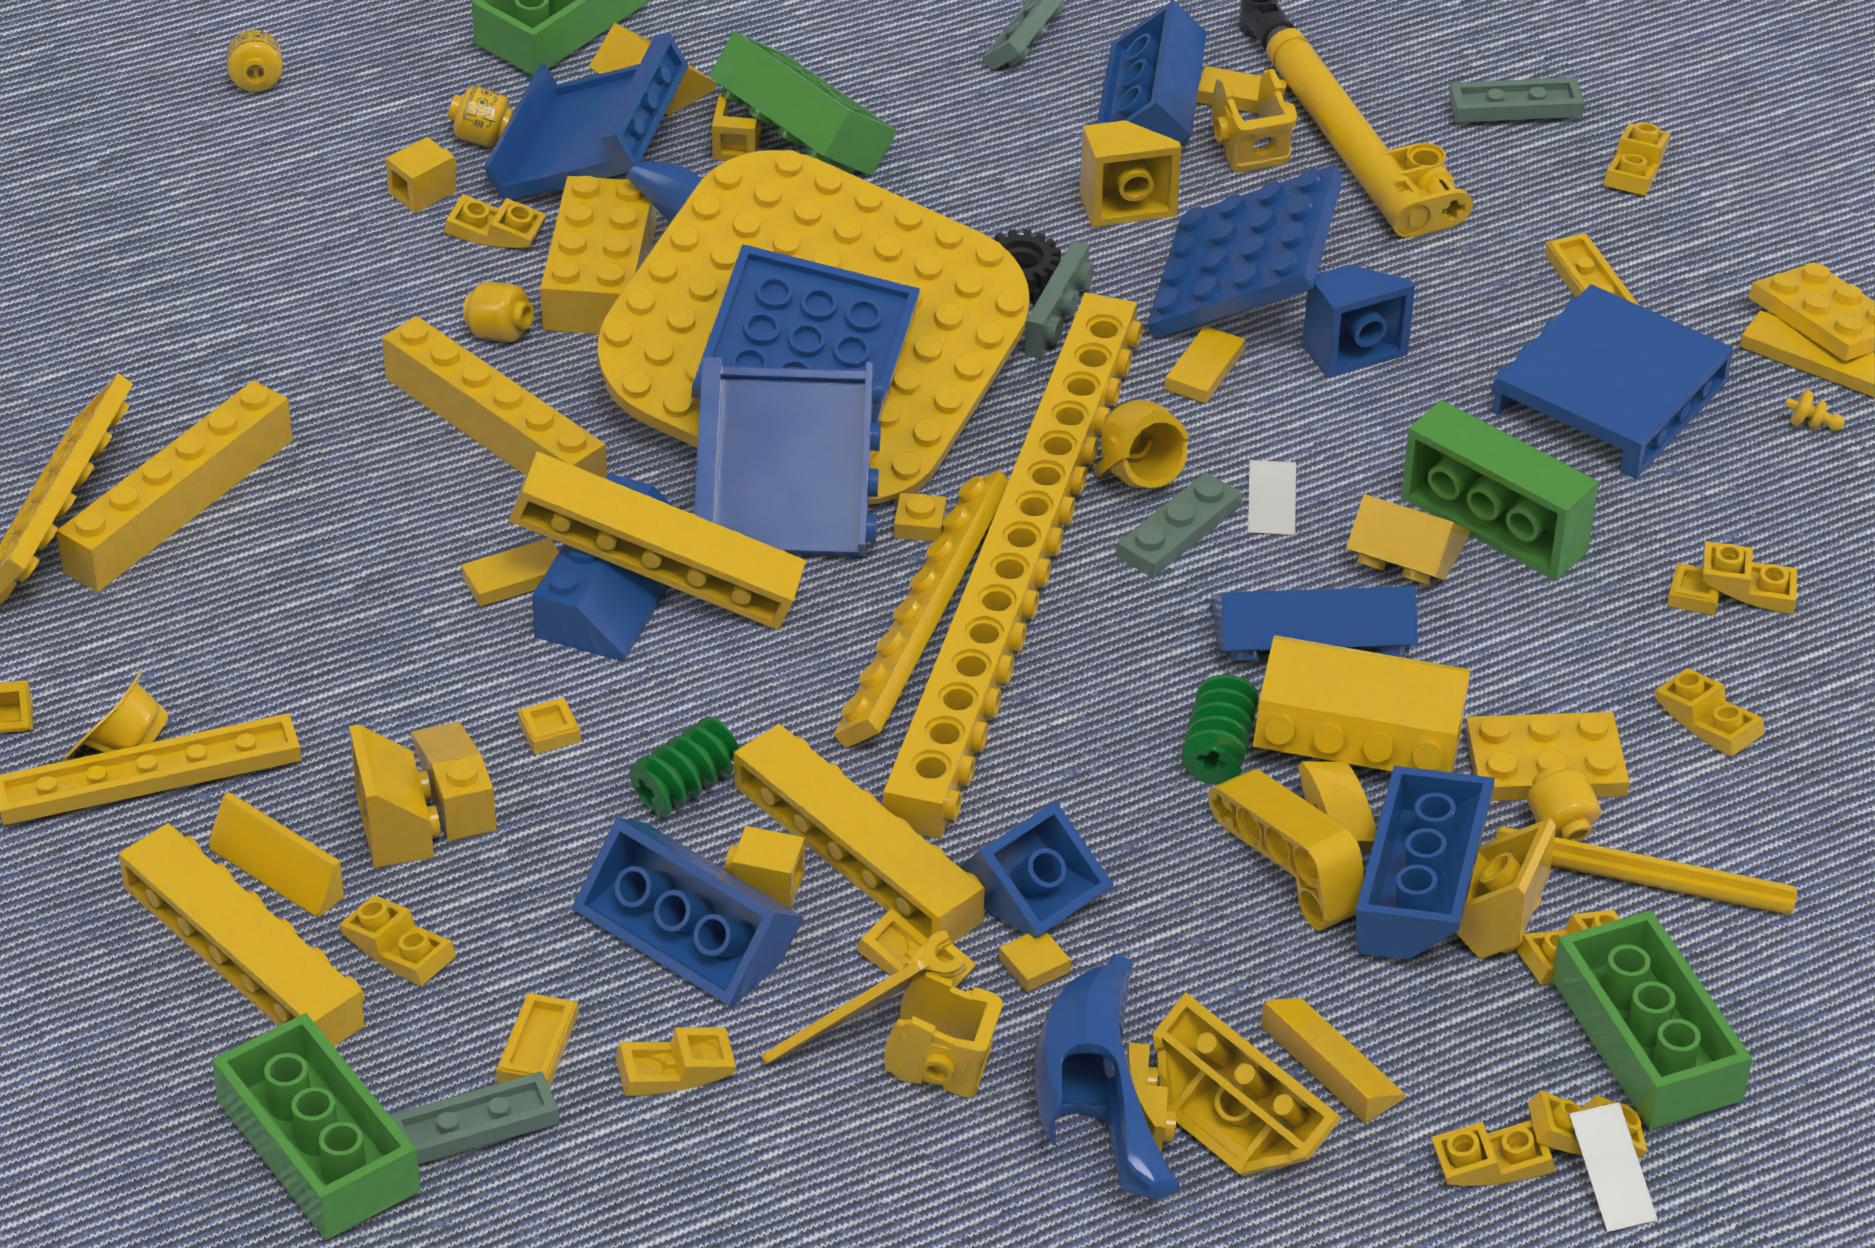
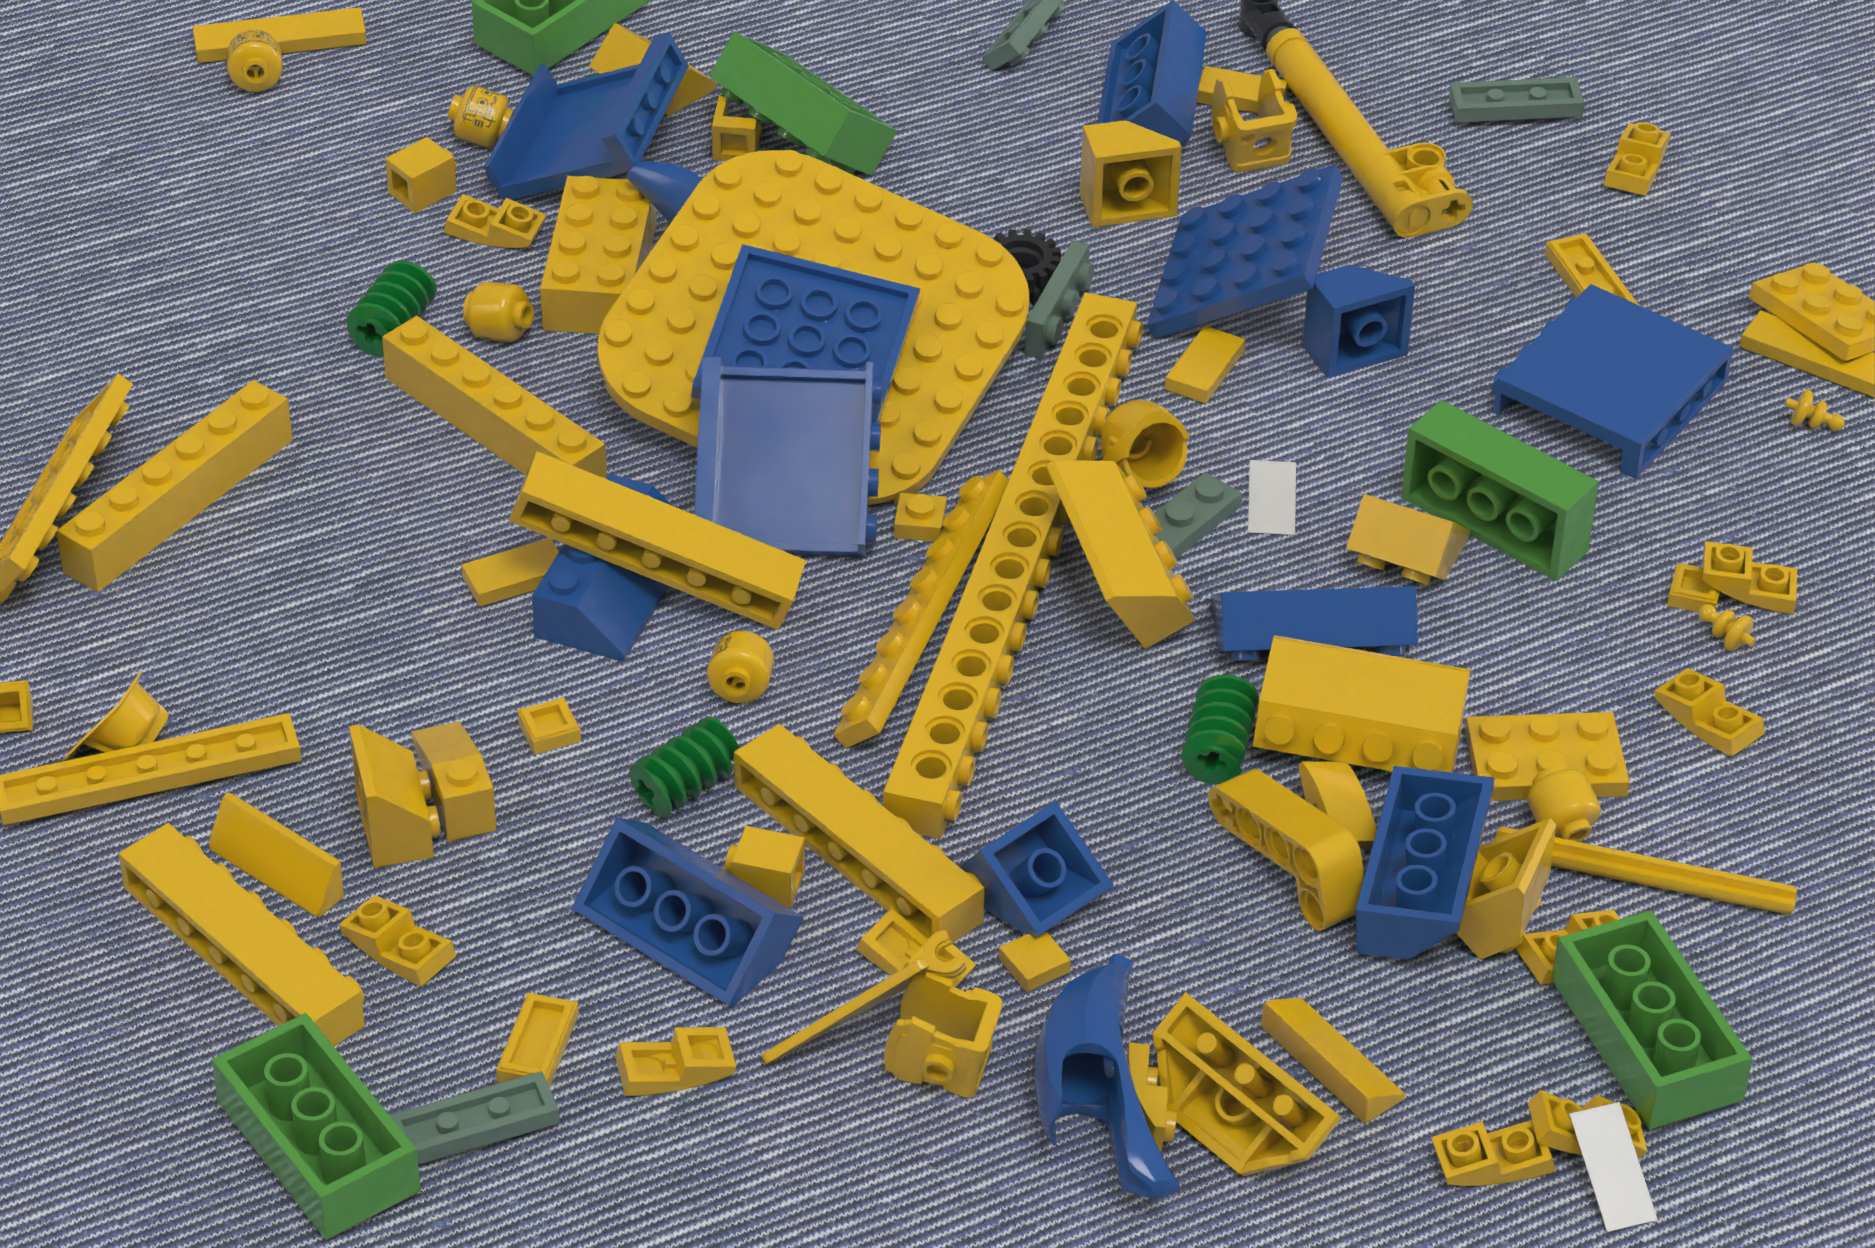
(292, 32): none -> yellow tile
(391, 301): none -> green piece
(744, 663): none -> yellow head
(1124, 547): none -> yellow slope
(1724, 624): none -> yellow hair

